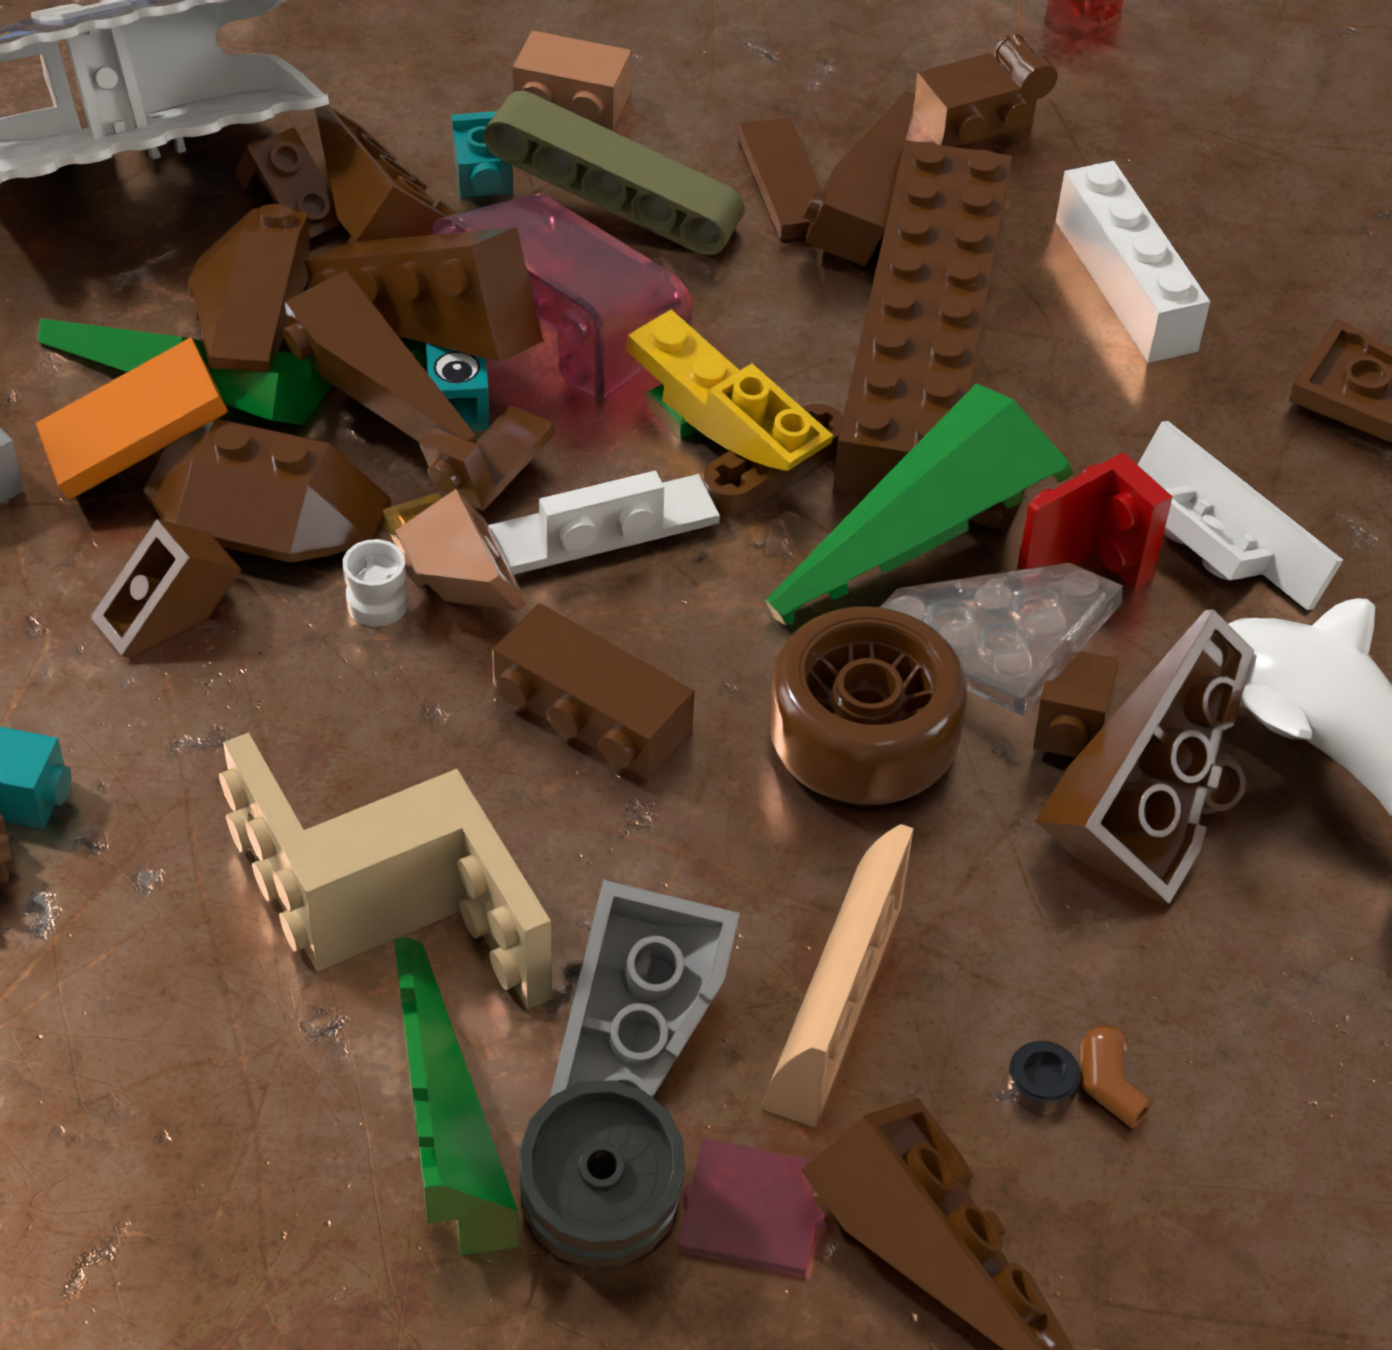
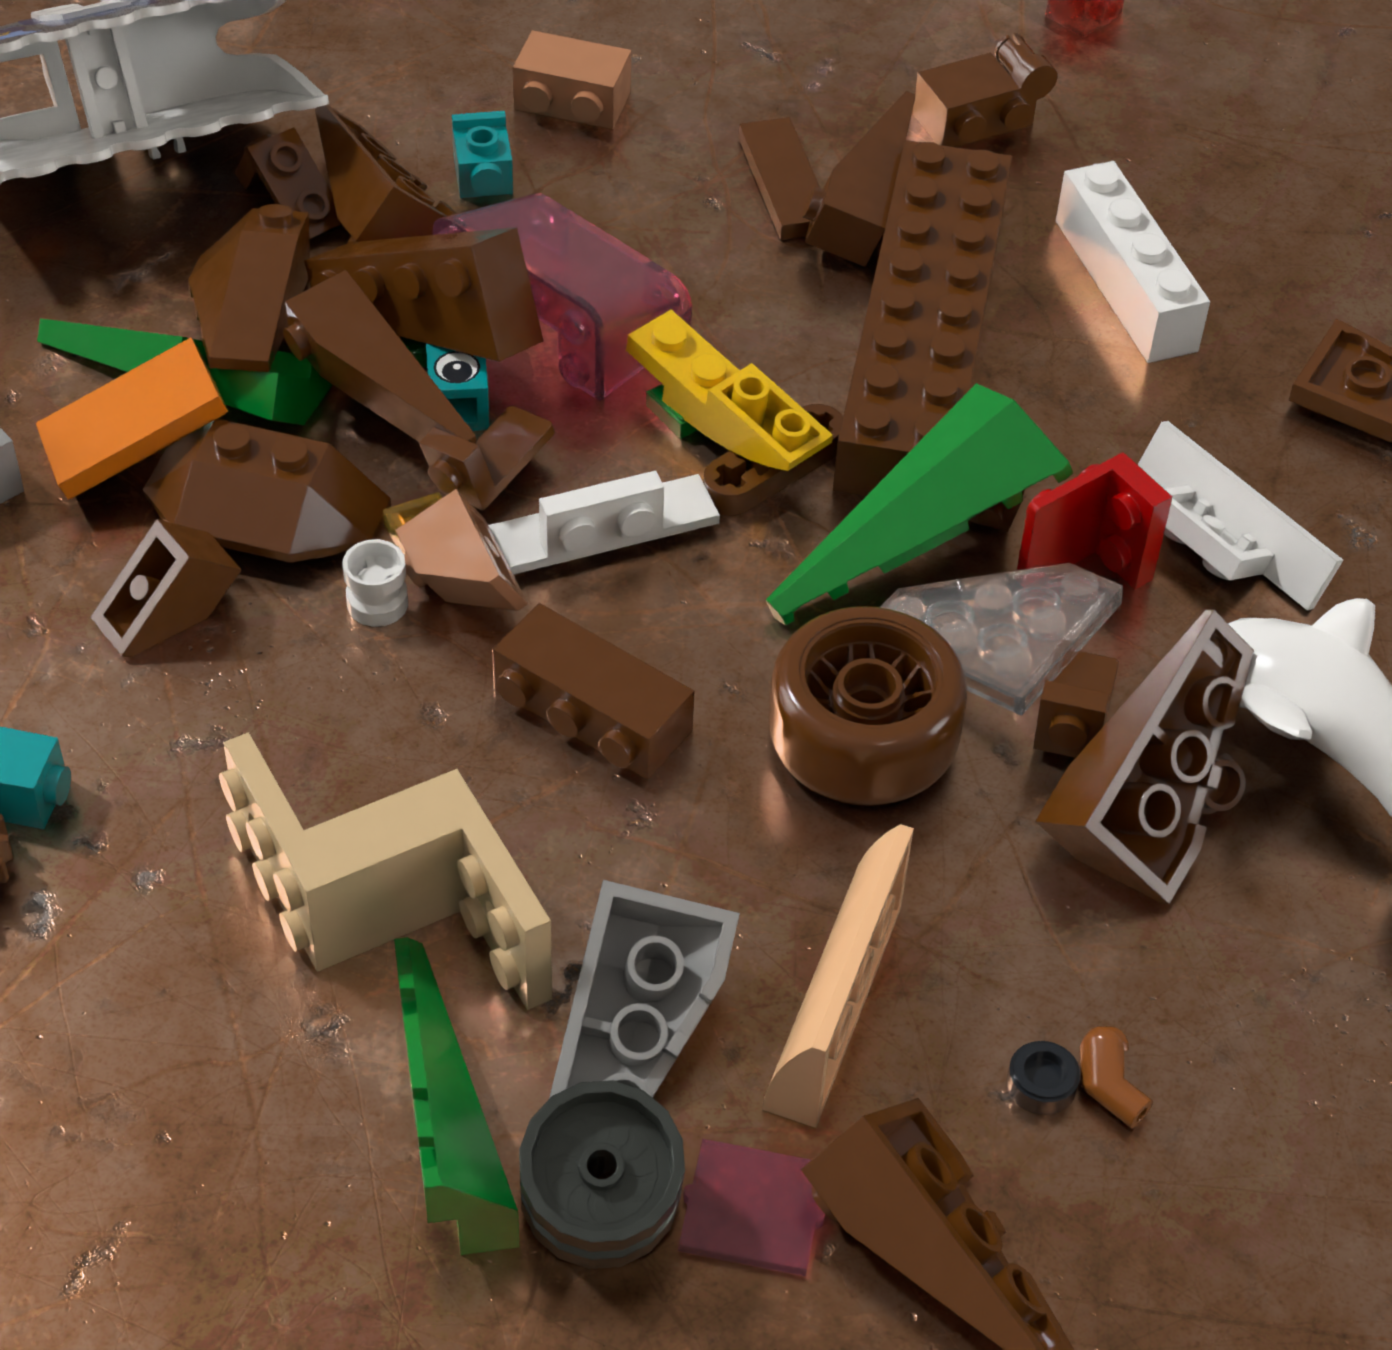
(614, 172): olive beam -> none

